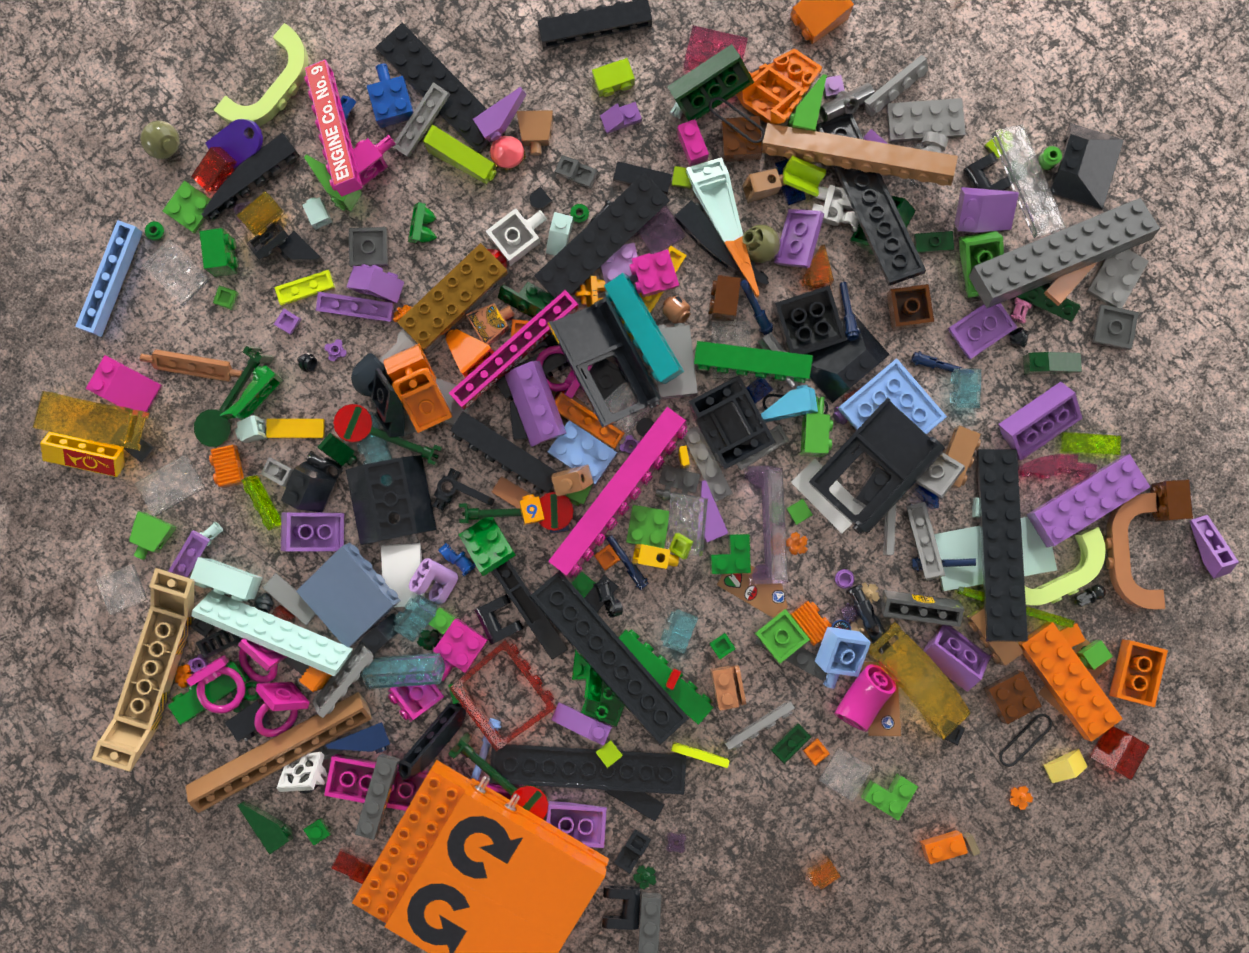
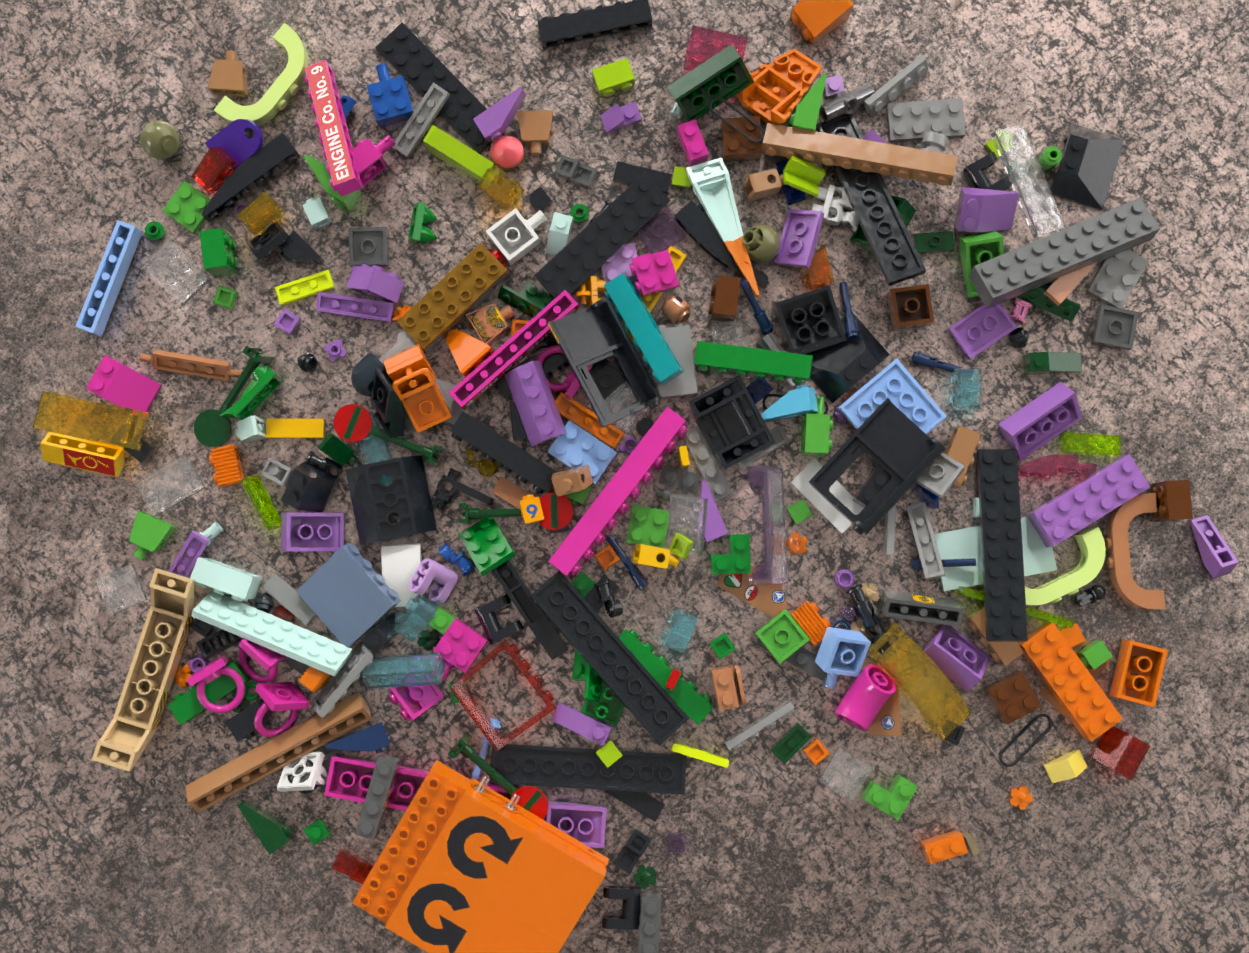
(228, 76): none -> medium nougat torso
(432, 741): black brick -> none
(484, 466): none -> clear yellow plate
(500, 187): none -> clear yellow brick
(823, 873): clear orange brick -> none

